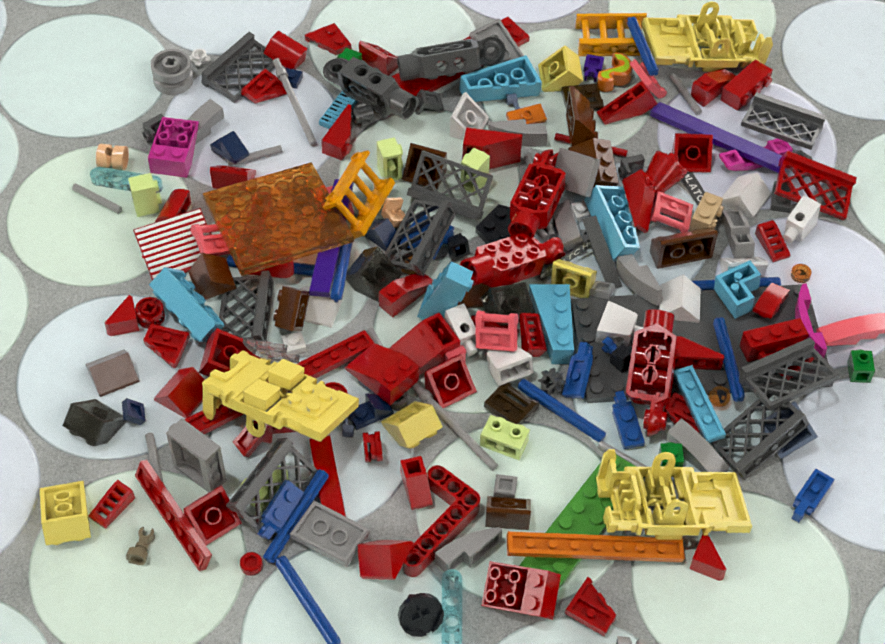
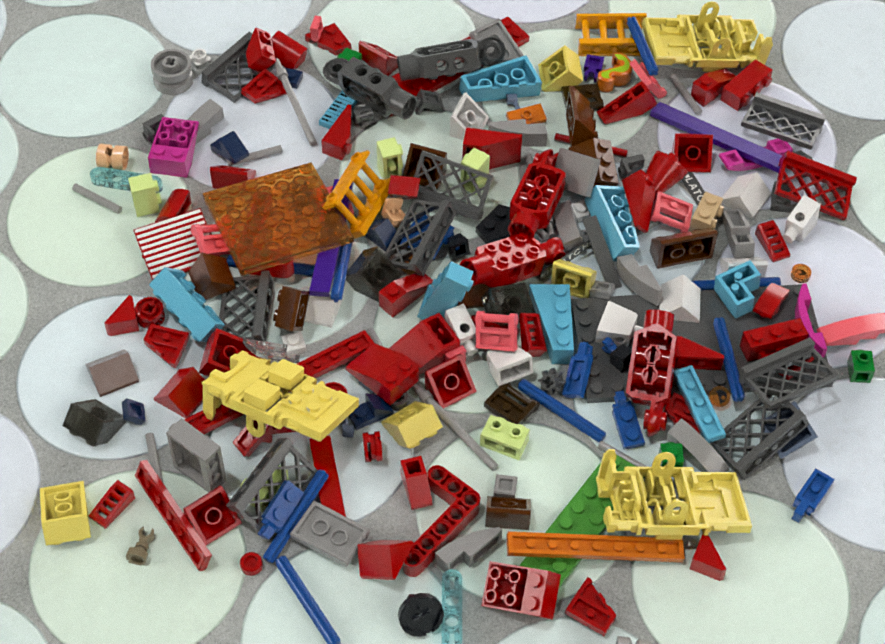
(260, 51): none -> red slope
(316, 28): none -> coral tile
(403, 187): none -> red slope

